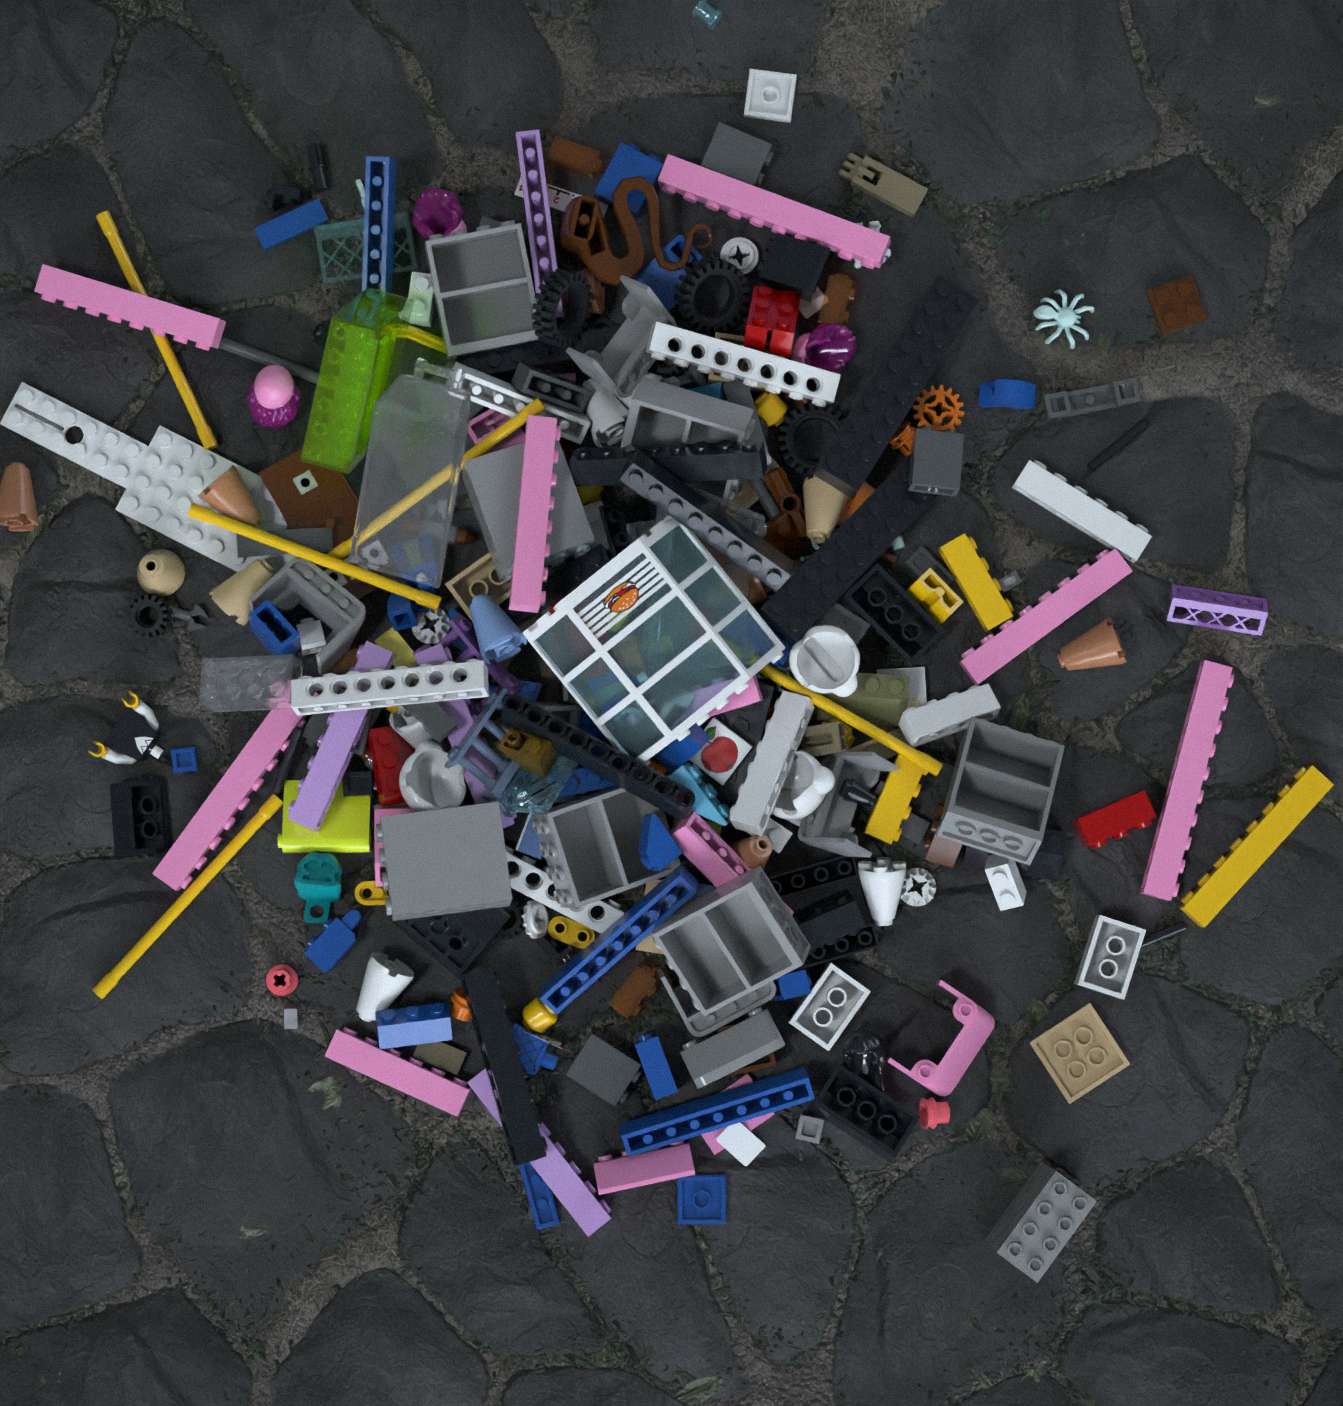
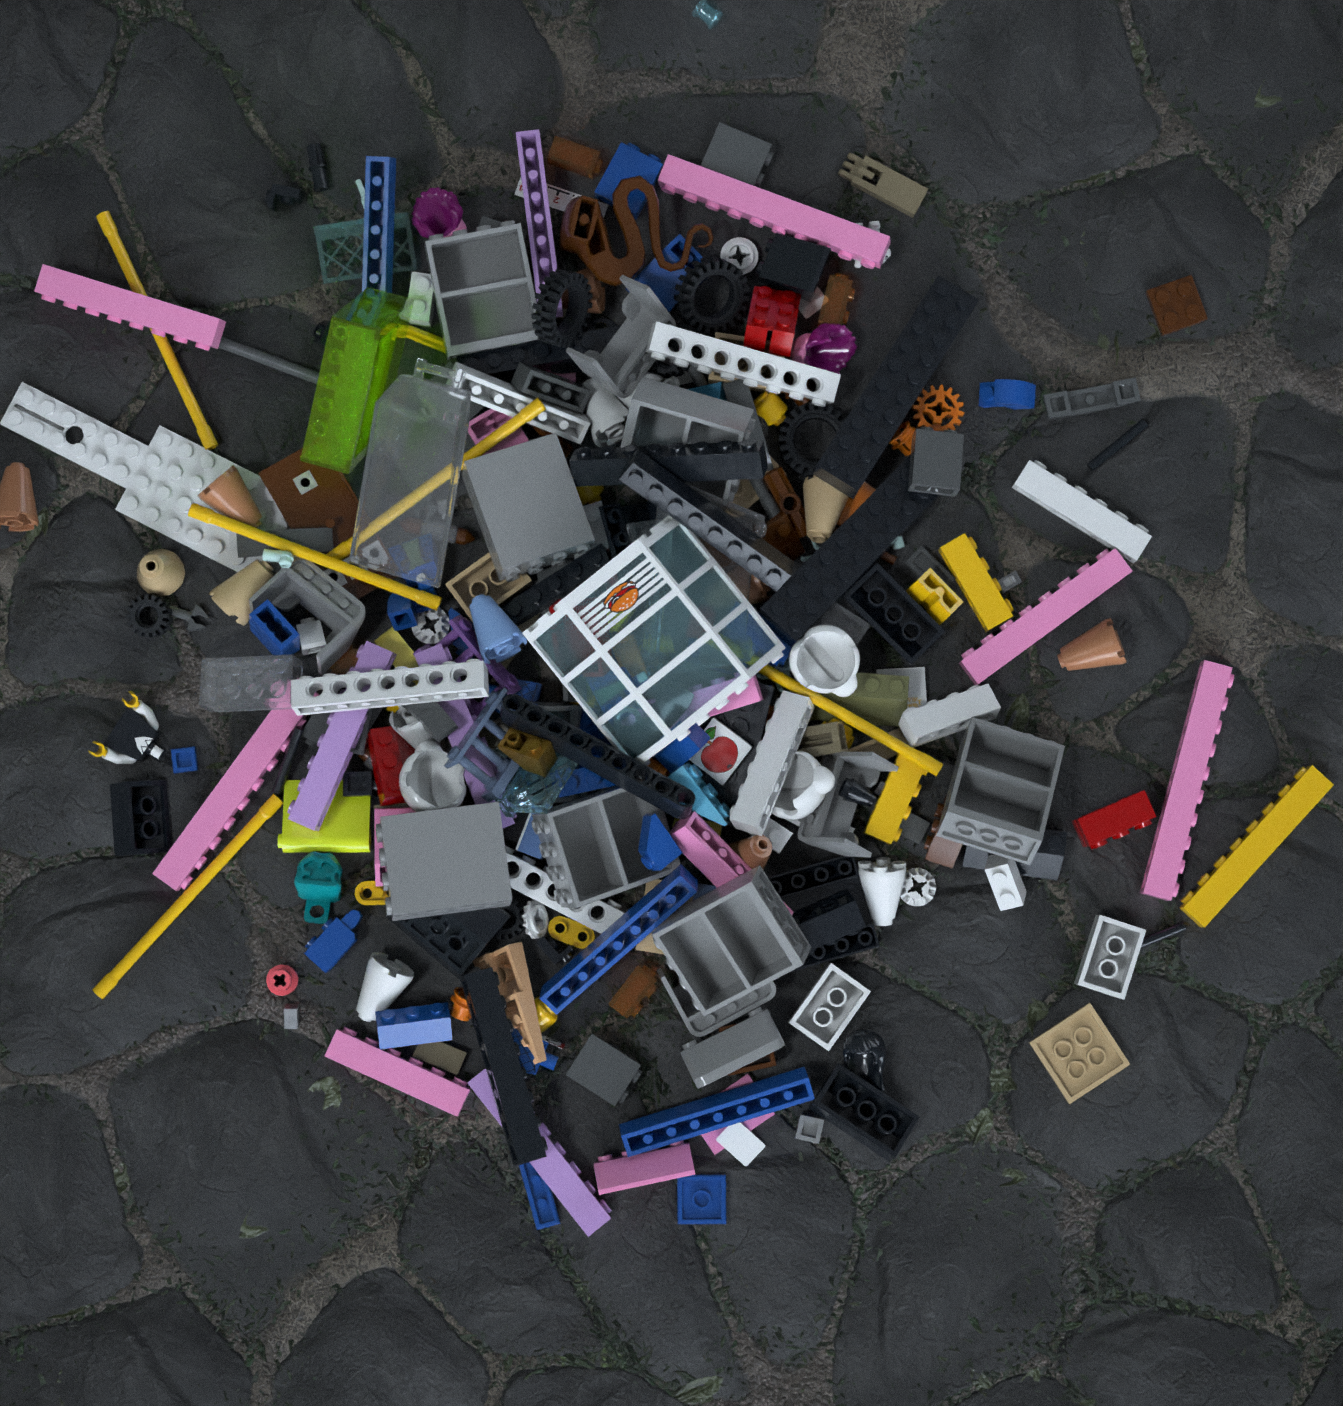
(274, 397): hair -> none
(284, 558): none -> light aqua arm
(291, 224): blue tile -> none
(517, 990): none -> light nougat wedge
(532, 516): bright pink brick -> none
(656, 1065): blue brick -> none
(770, 95): white tile -> none
(792, 985): blue slope -> none
(933, 1113): coral piece -> none
(976, 1029): bright pink windscreen -> none
(1039, 1221): light grey container -> none
(1064, 317): light aqua animal -> none
(1219, 605): medium lavender fence -> none

